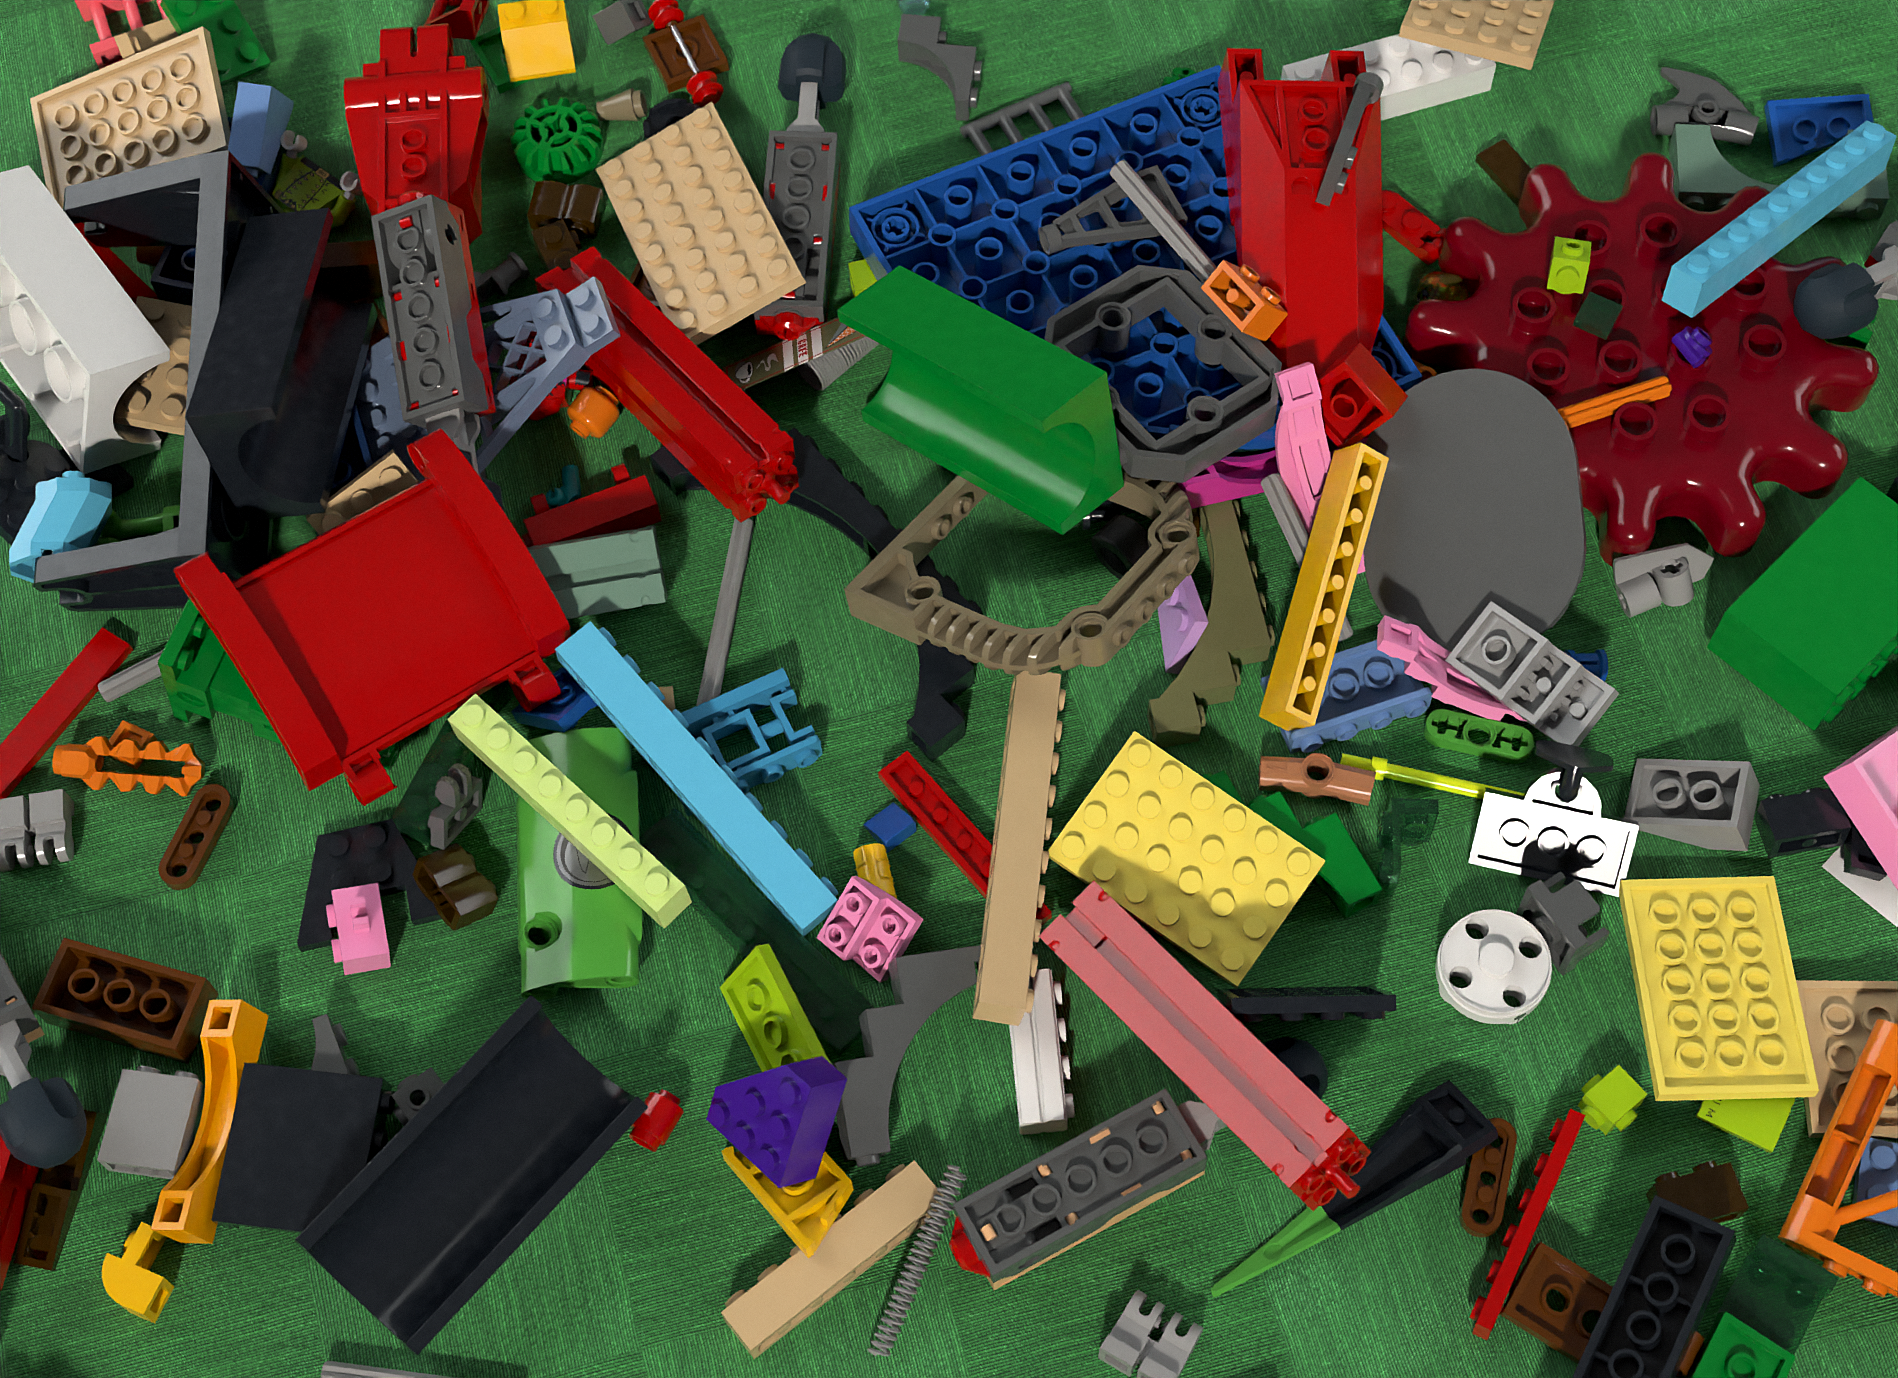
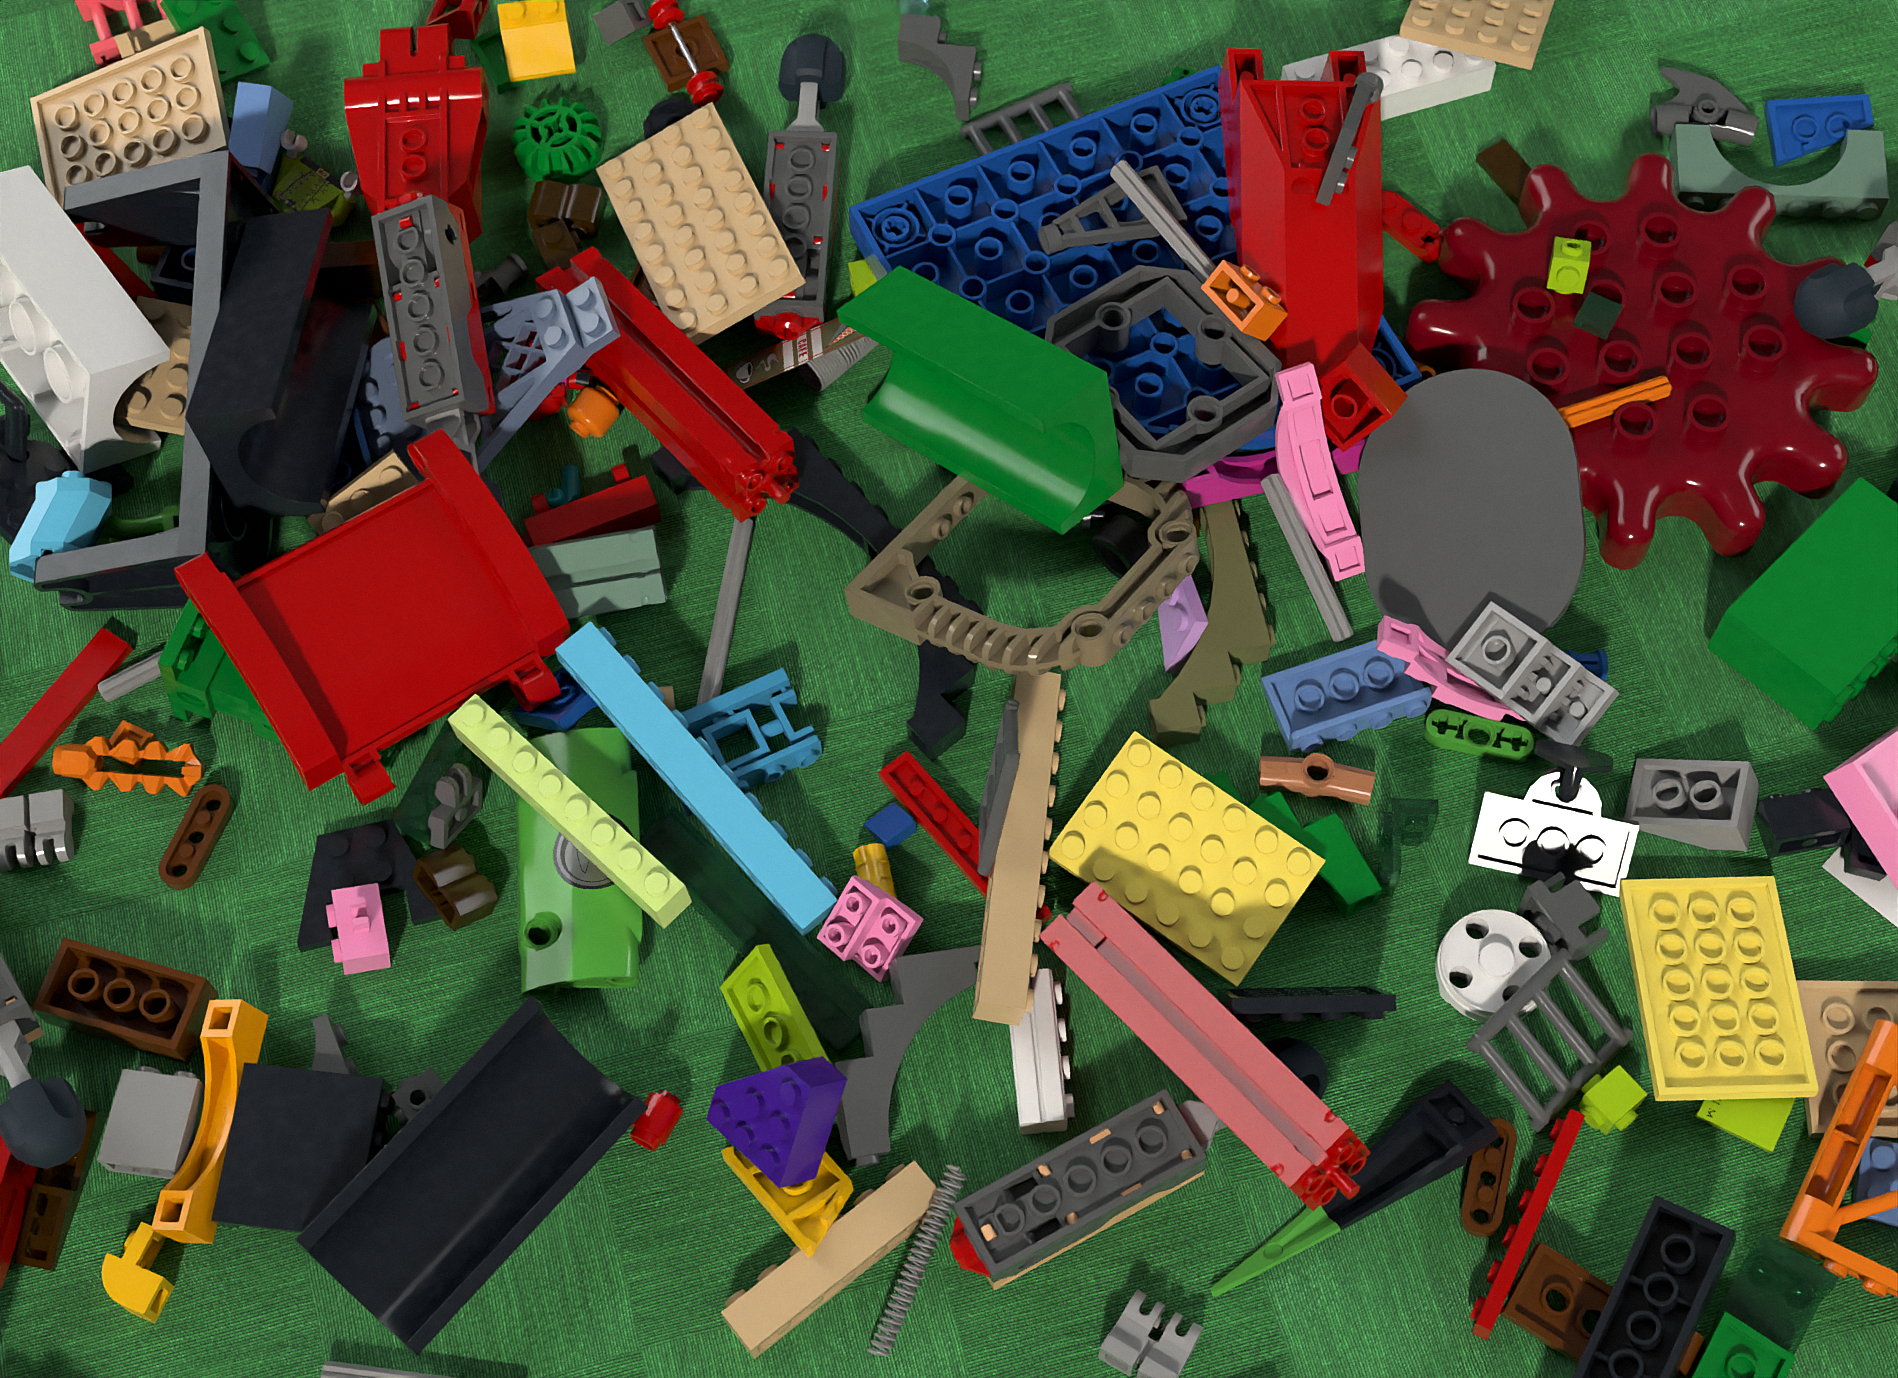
(624, 106): dark tan cone -> none
(998, 787): none -> dark grey bar
(1324, 588): yellow brick -> none
(1418, 777): neon yellow bar -> none
(1441, 286): clear yellow head -> none
(1508, 1017): none -> dark grey bar
(1659, 576): light grey panel -> none
(1693, 345): dark purple plate -> none
(1707, 1191): dark brown brick -> none
(1777, 219): medium azure brick -> none

